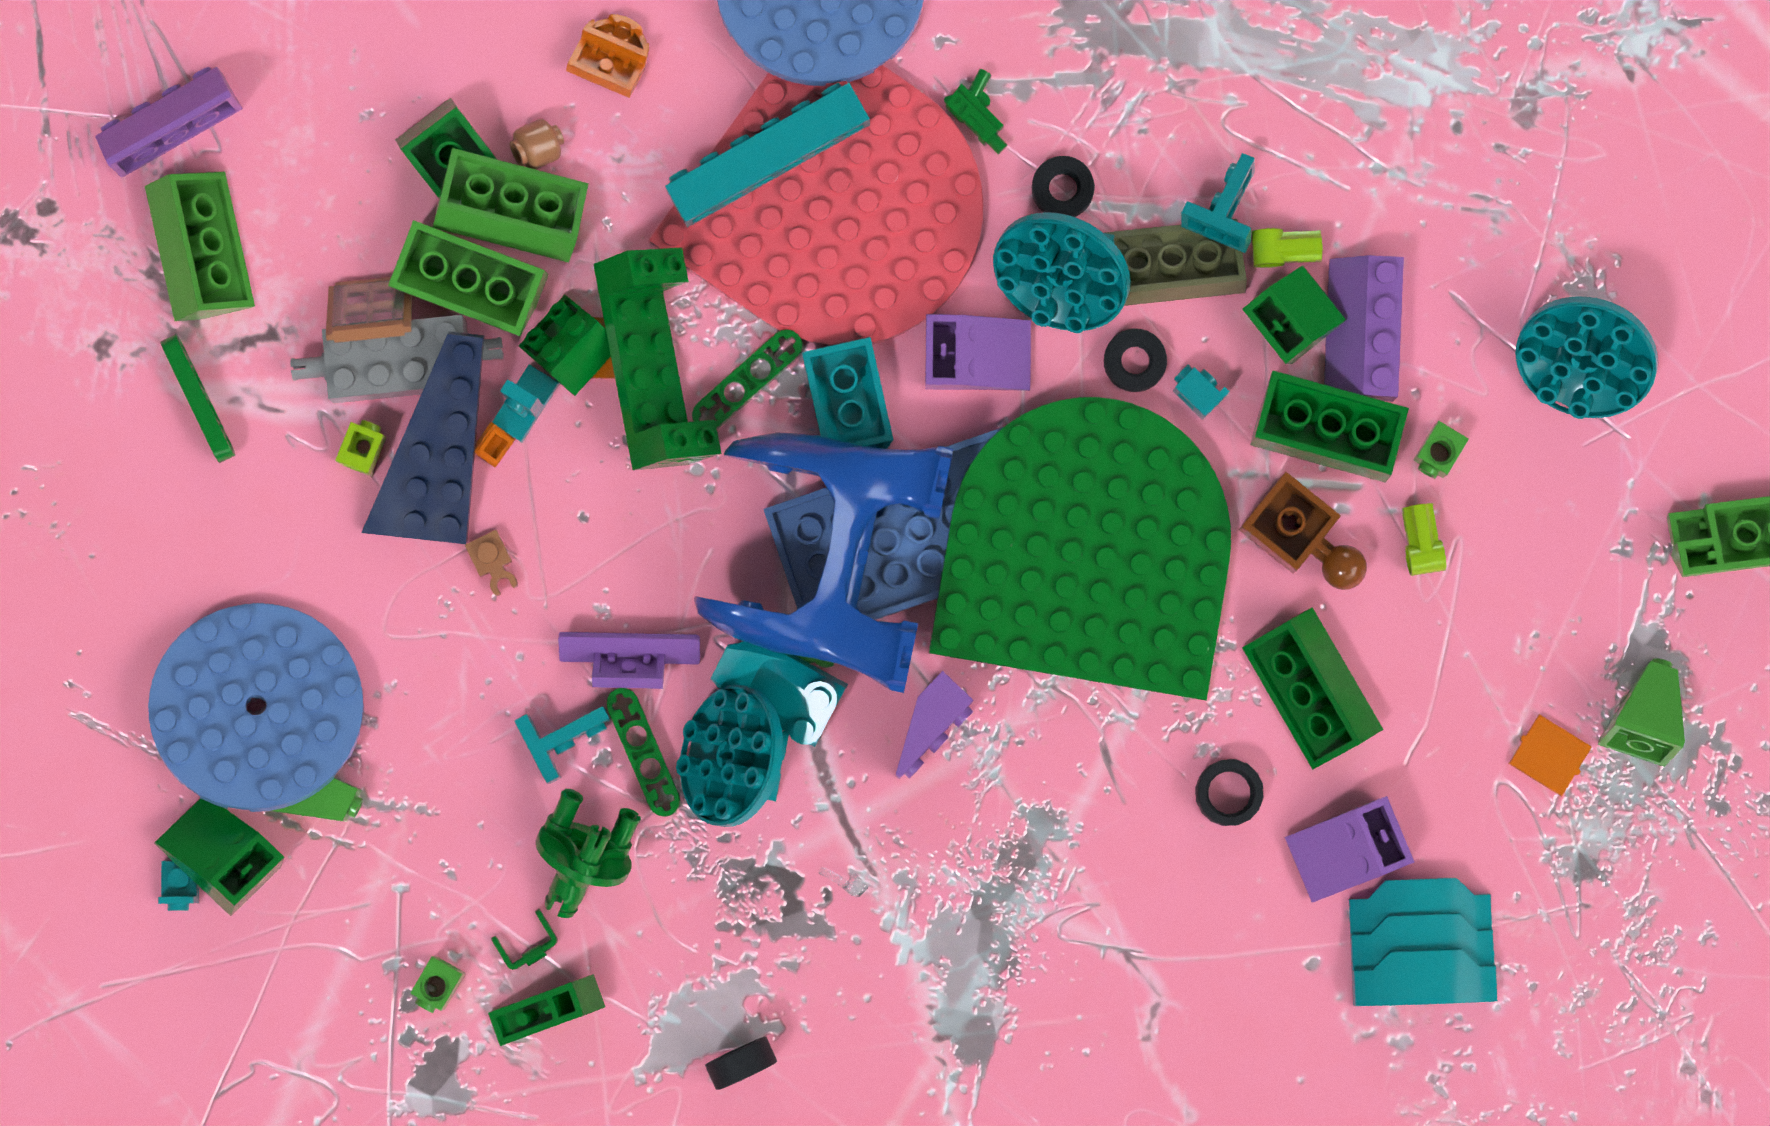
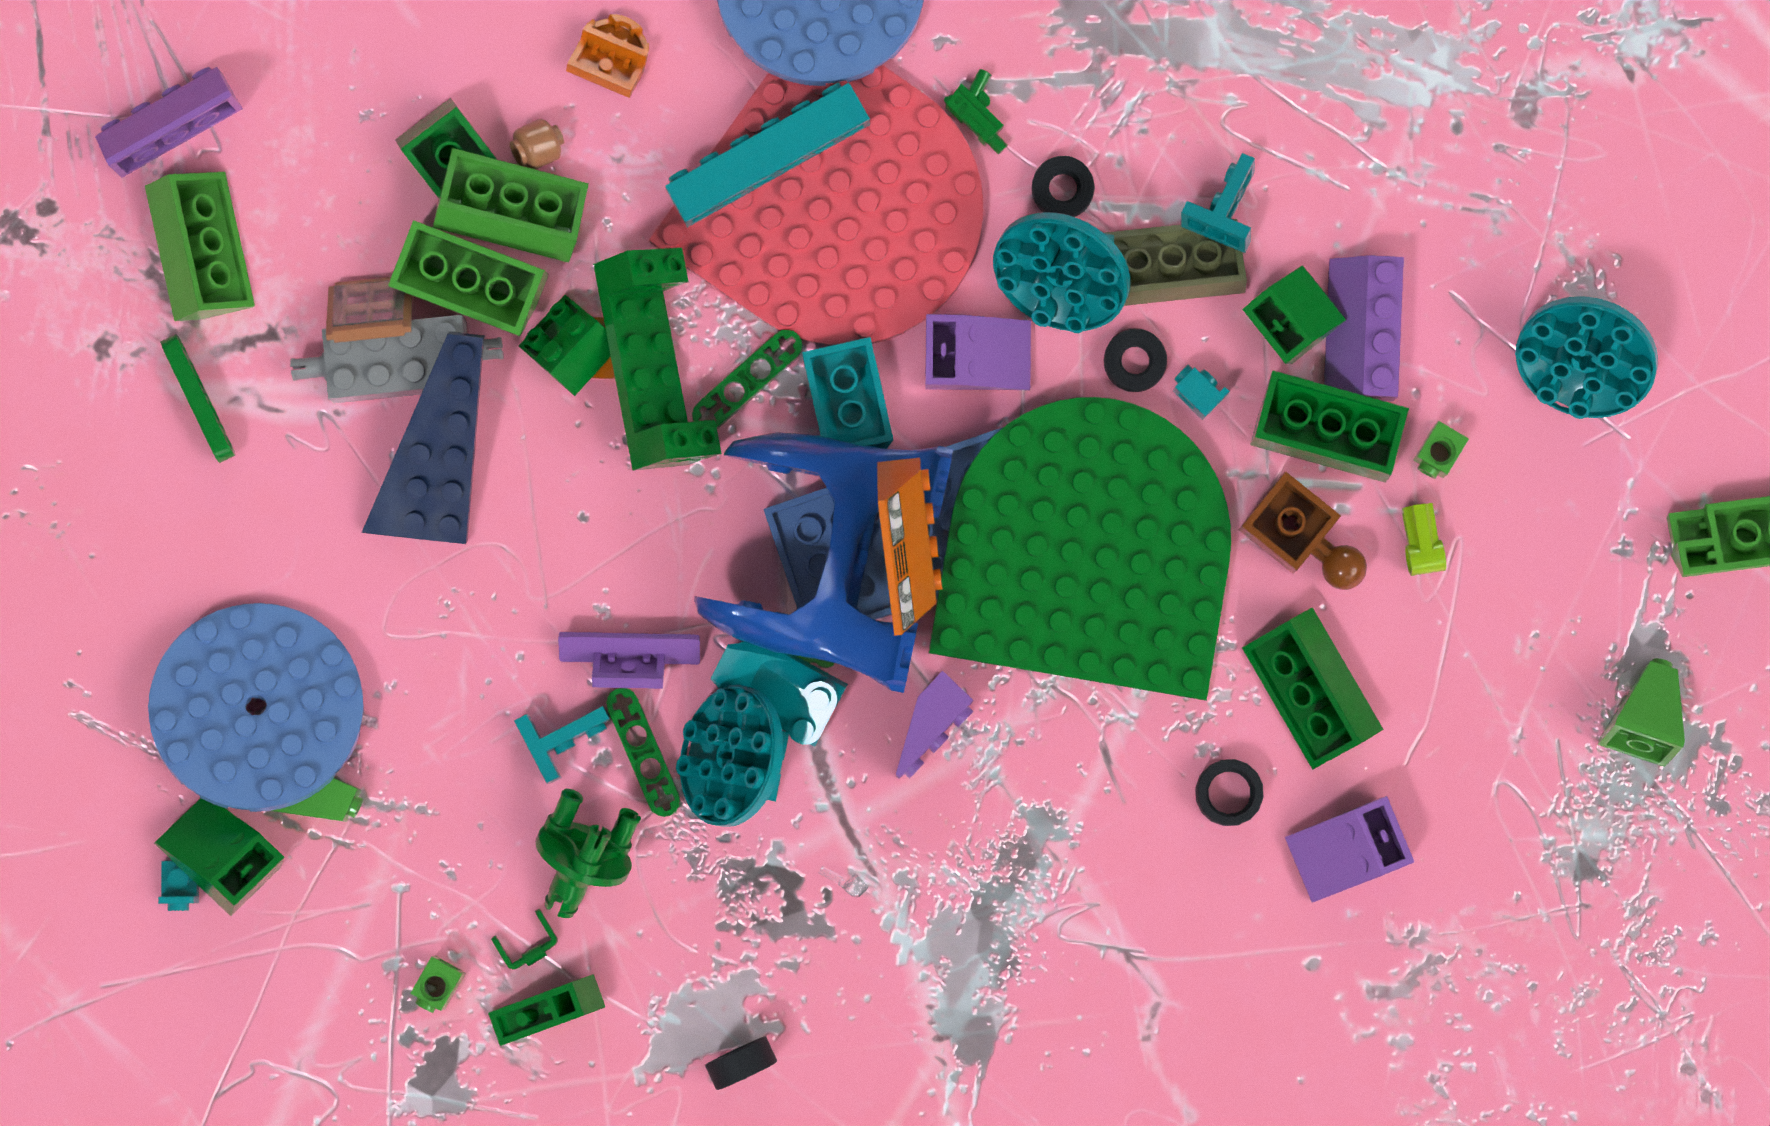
(349, 454): lime brick -> none
(491, 556): nougat plate -> none
(493, 444): orange slope -> none
(524, 402): teal bracket -> none
(907, 540): none -> orange slope
(1275, 247): lime piece -> none
(1422, 944): teal slope -> none
(1550, 755): orange piece -> none

